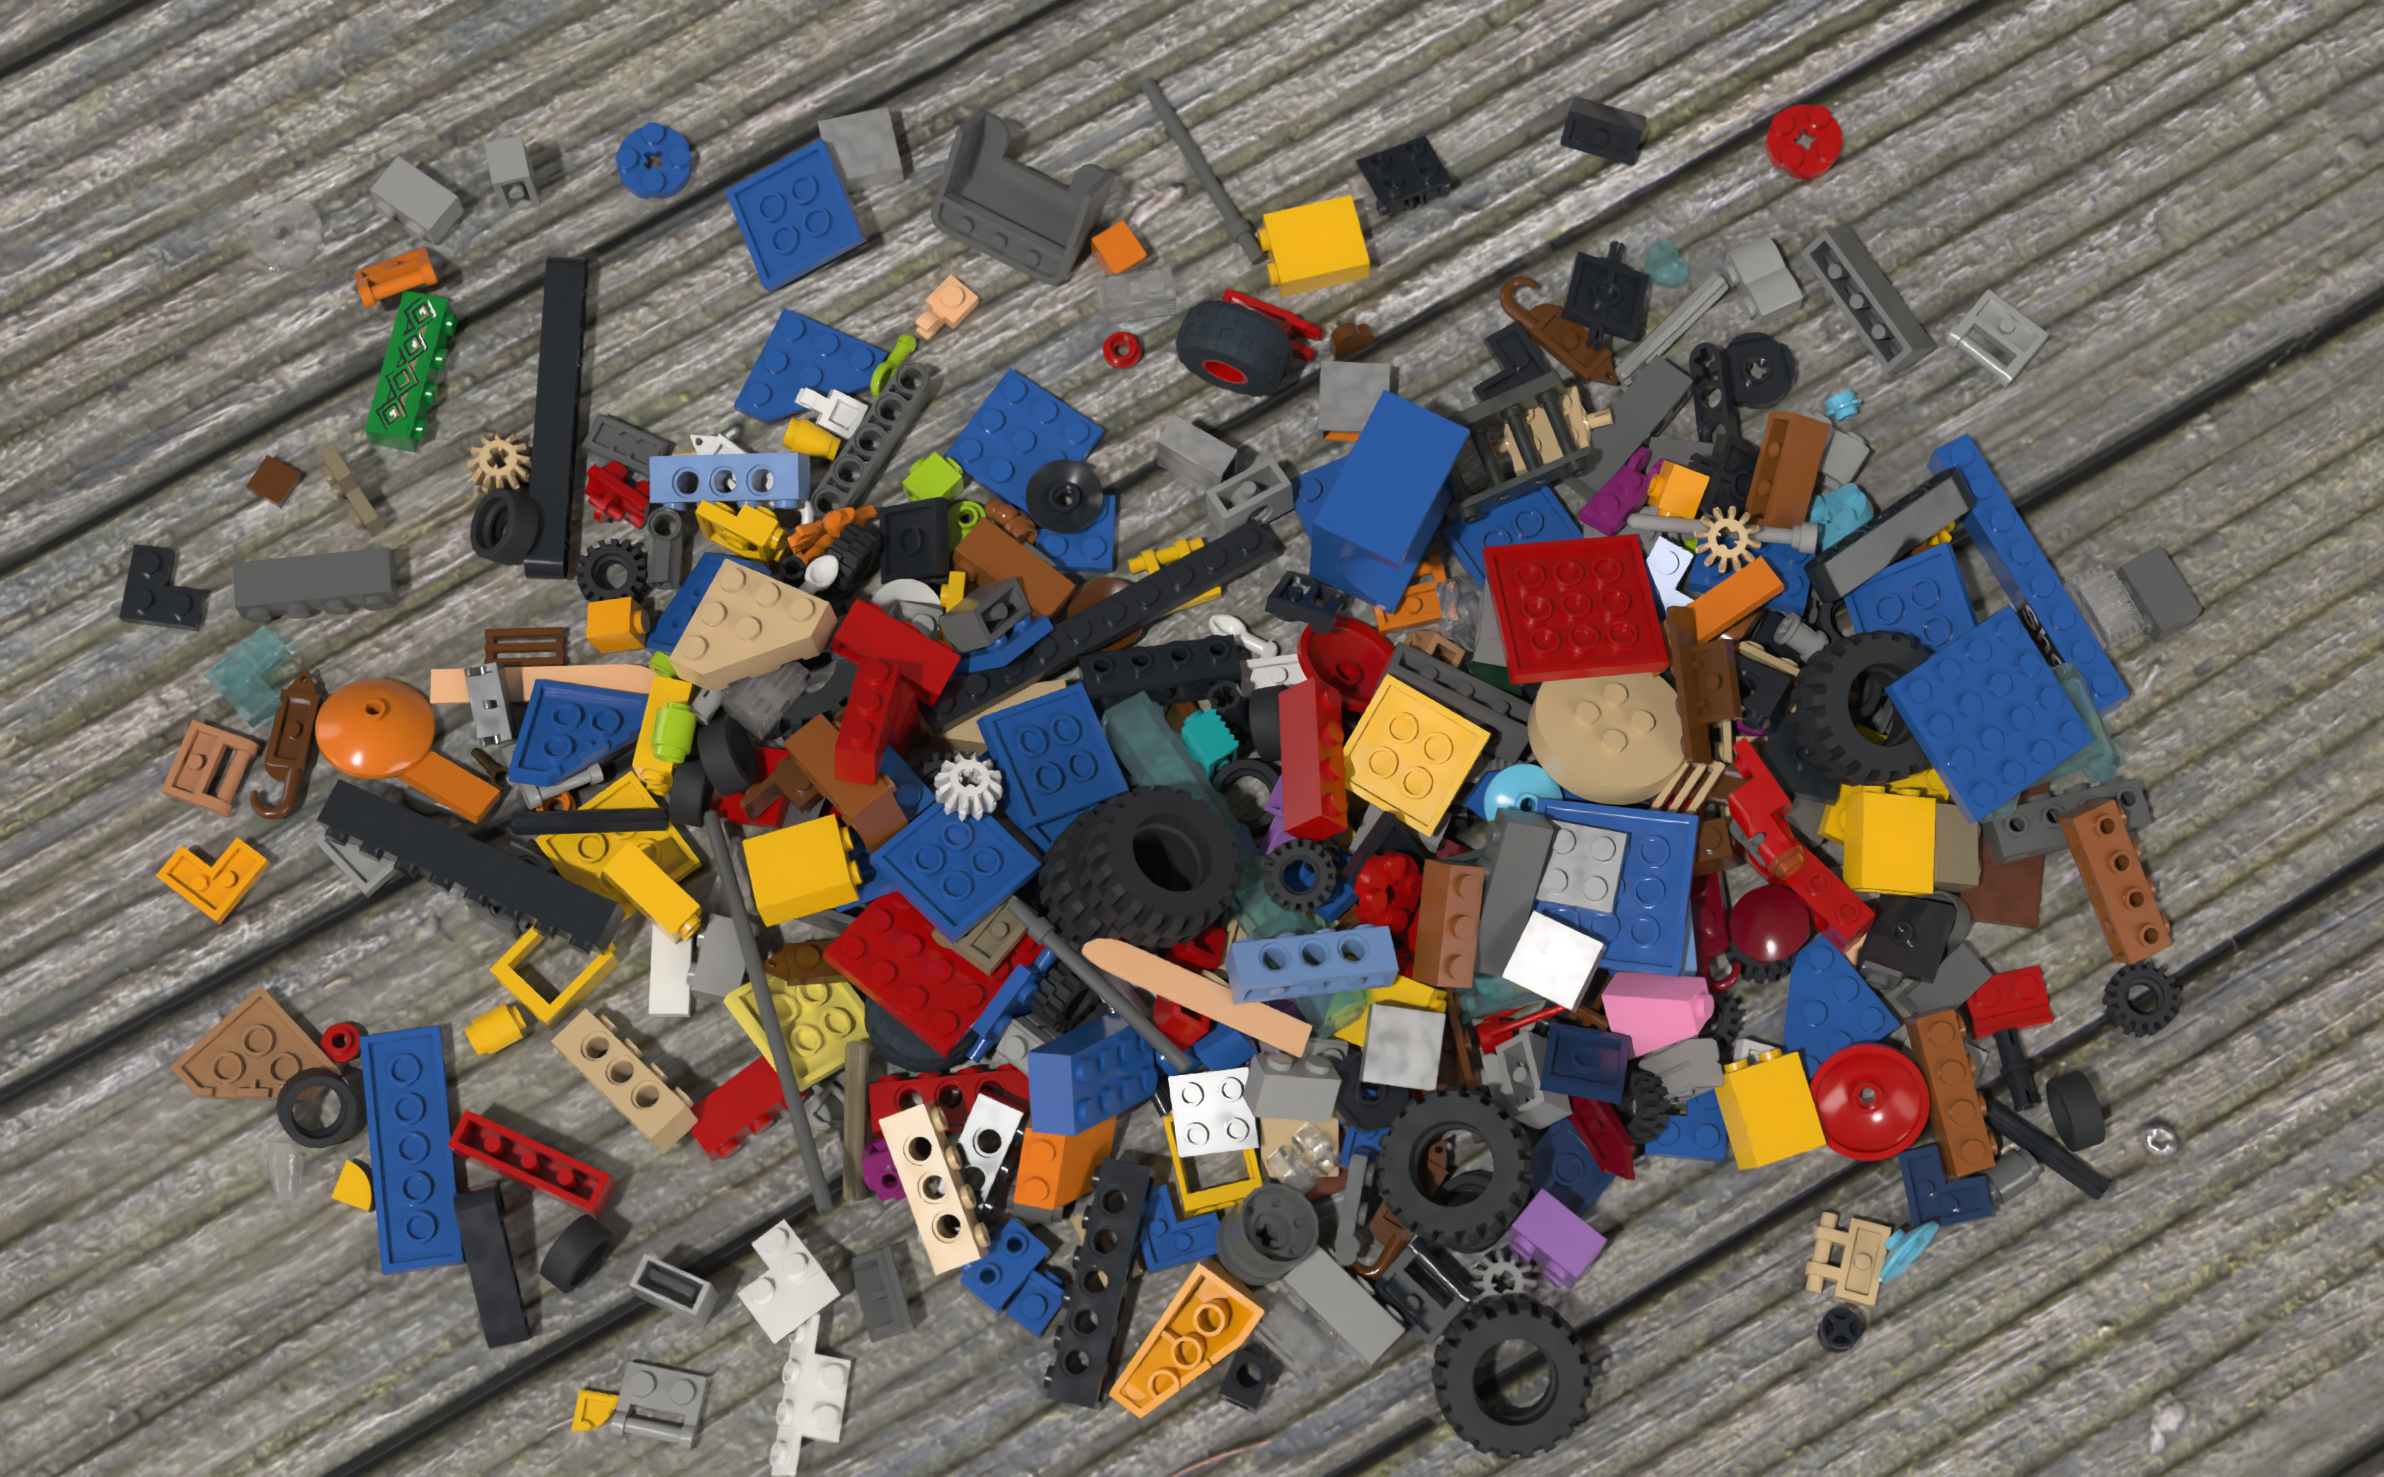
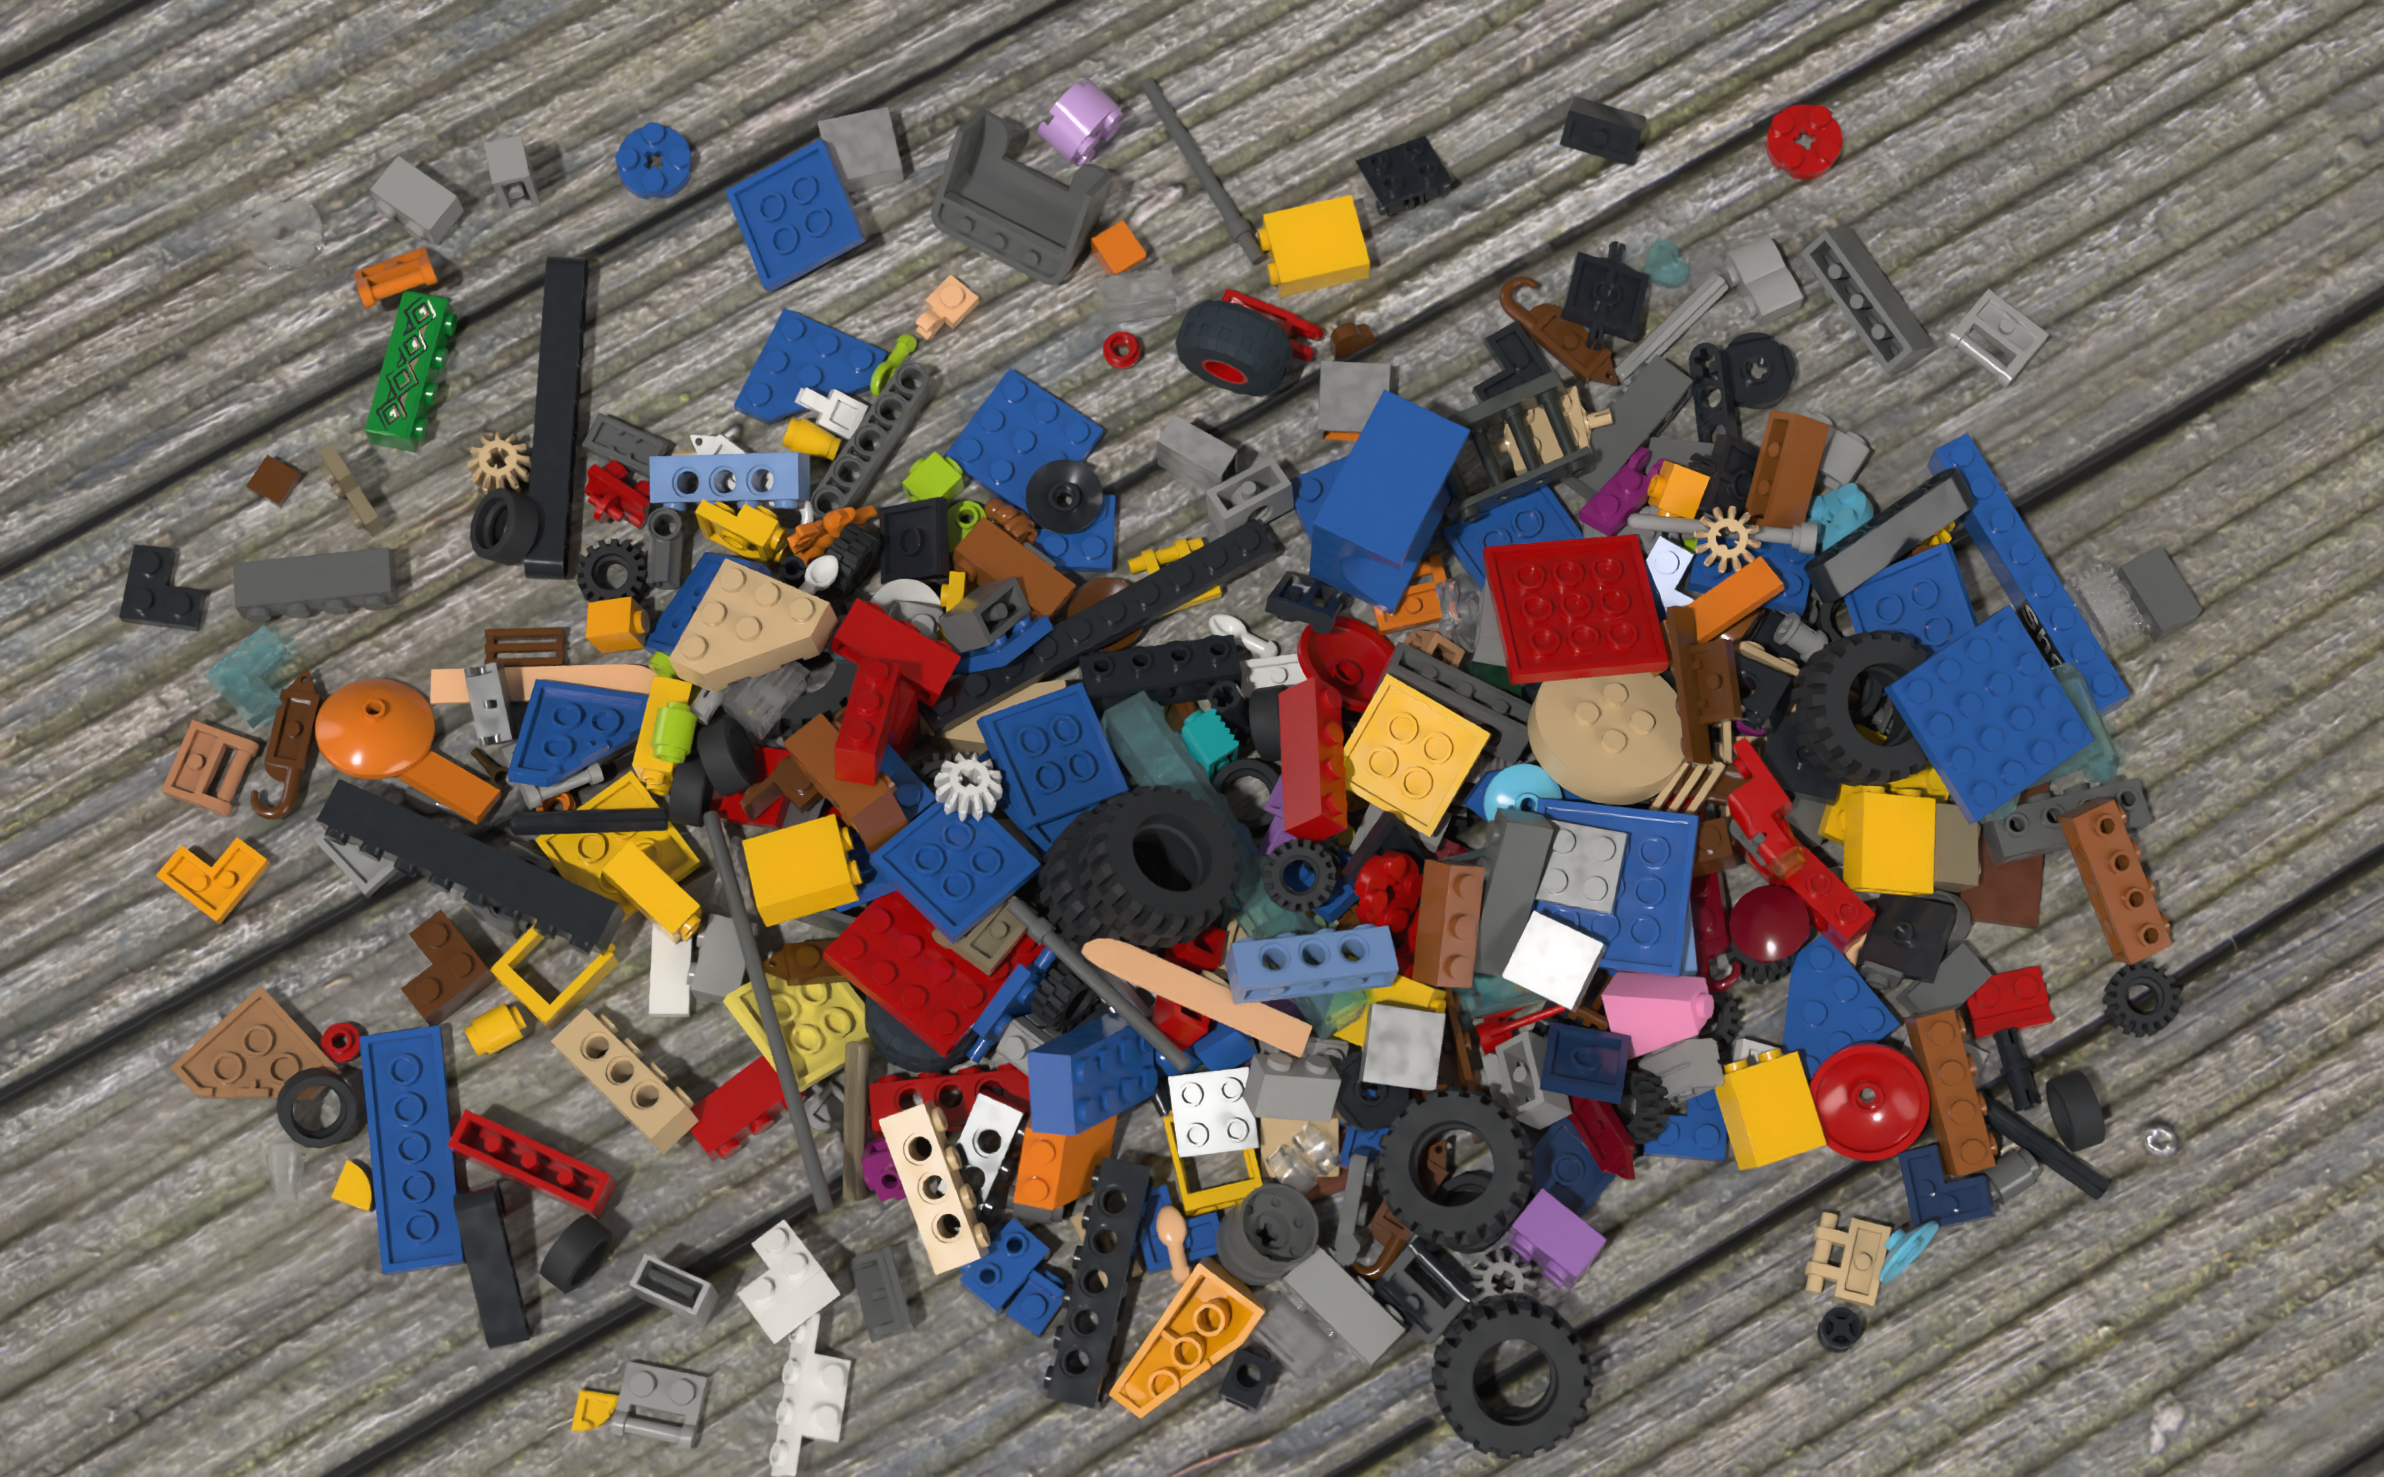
(454, 975): none -> reddish brown brick
(1080, 122): none -> lavender brick
(1172, 1233): none -> light nougat piece
(1842, 406): medium azure plate -> none

